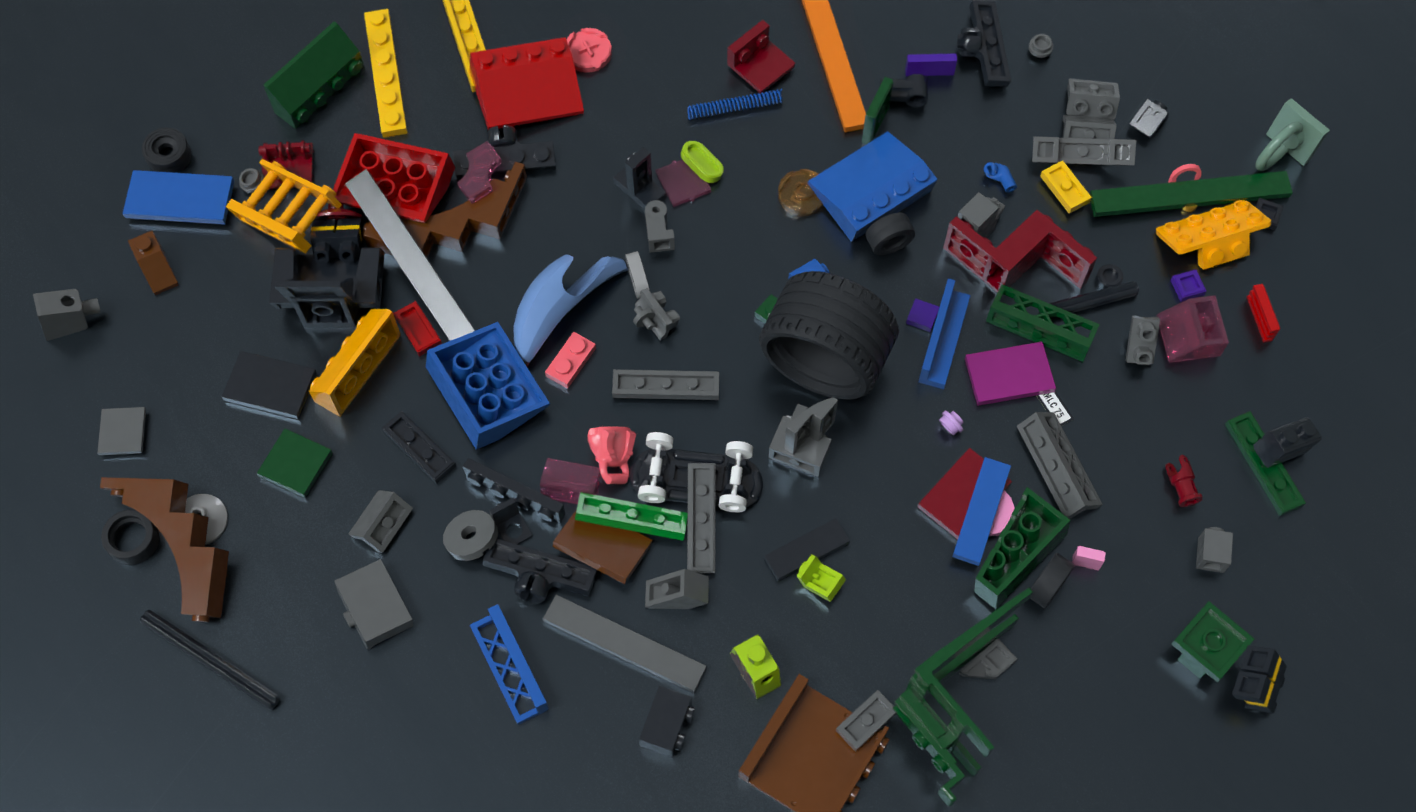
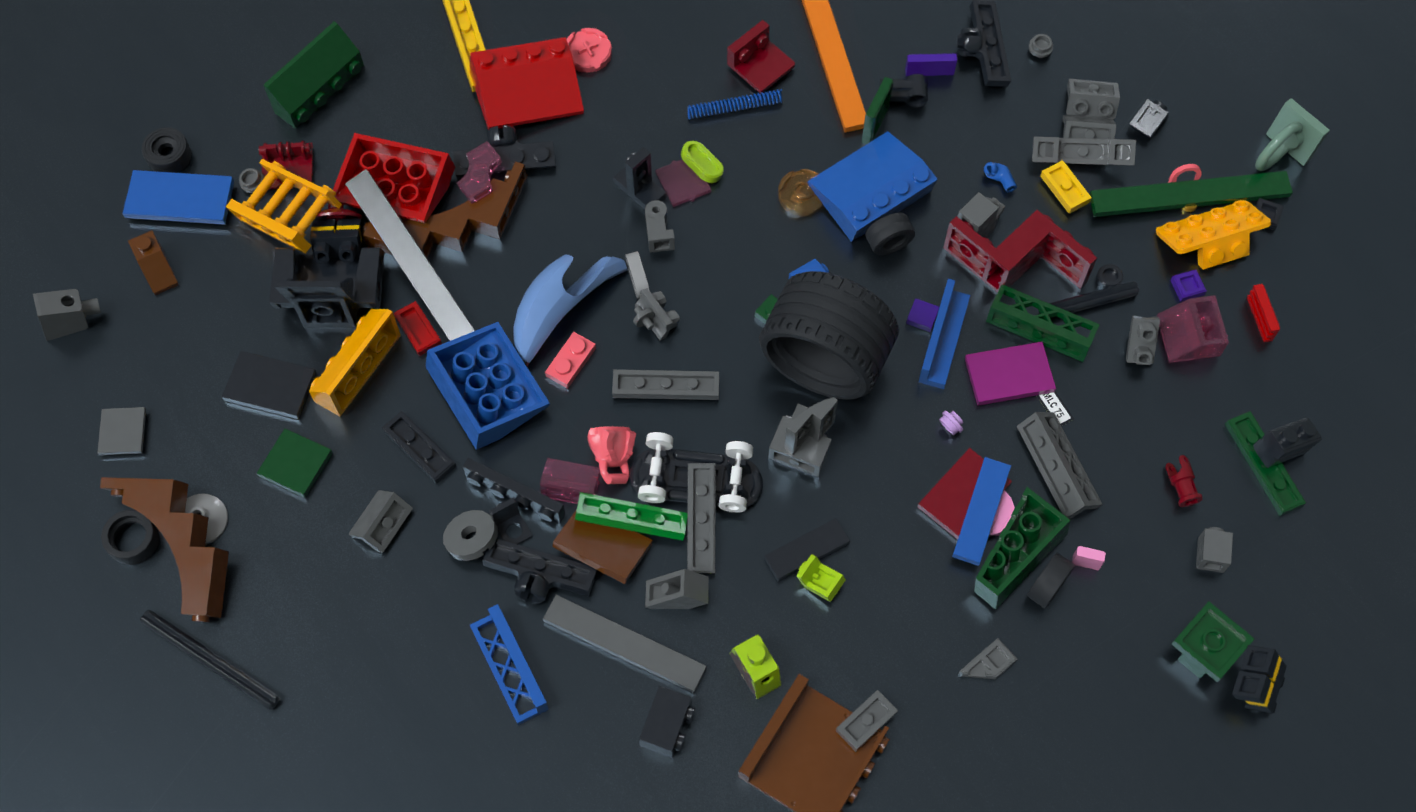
(373, 604): dark grey container -> none
(385, 73): yellow plate -> none
(922, 720): dark green piece -> none

